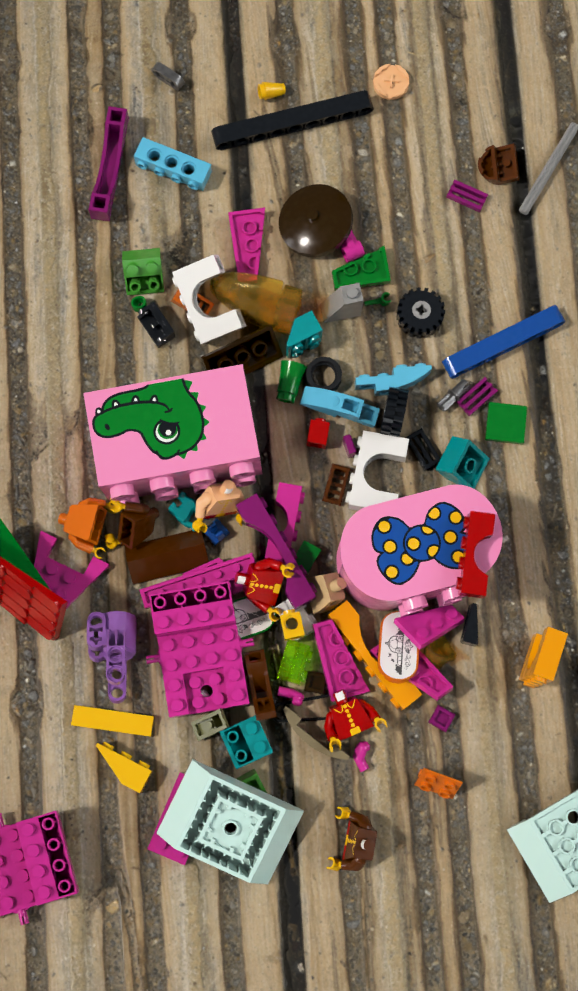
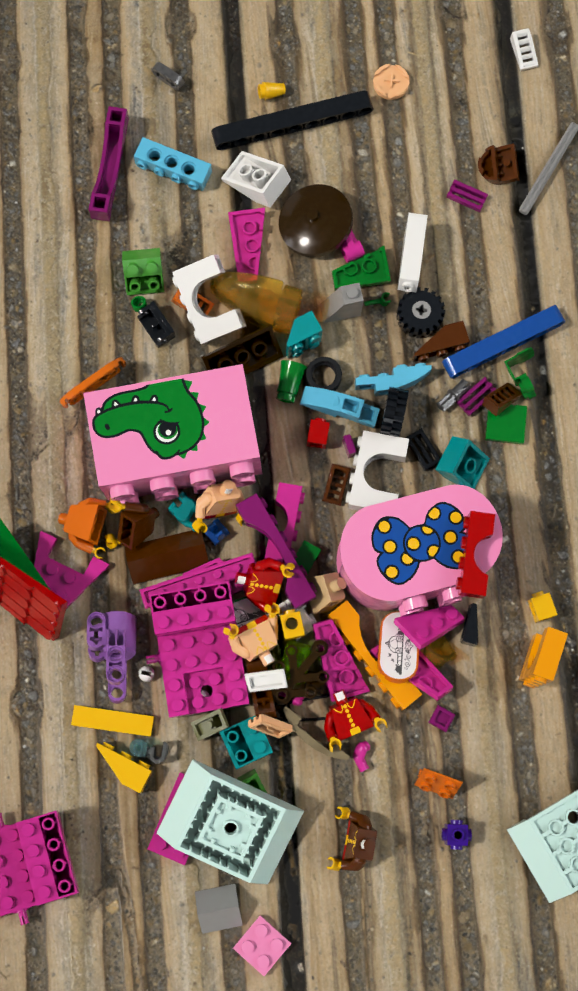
(93, 382): none -> orange tile
(141, 749): none -> leg
(146, 678): none -> white hinge
(218, 908): none -> light grey slope
(256, 637): none -> light nougat torso
(257, 178): none -> white slope
(262, 945): none -> bright pink plate
(266, 680): none -> white tile
(270, 726): none -> light nougat tile
(298, 674): none -> dark brown plant
(412, 252): none -> white slope
(448, 339): none -> reddish brown slope
(448, 834): none -> dark purple brick
(495, 408): none -> reddish brown slope
(520, 38): none -> white slope
(523, 380): none -> green piece
(542, 606): none -> yellow brick

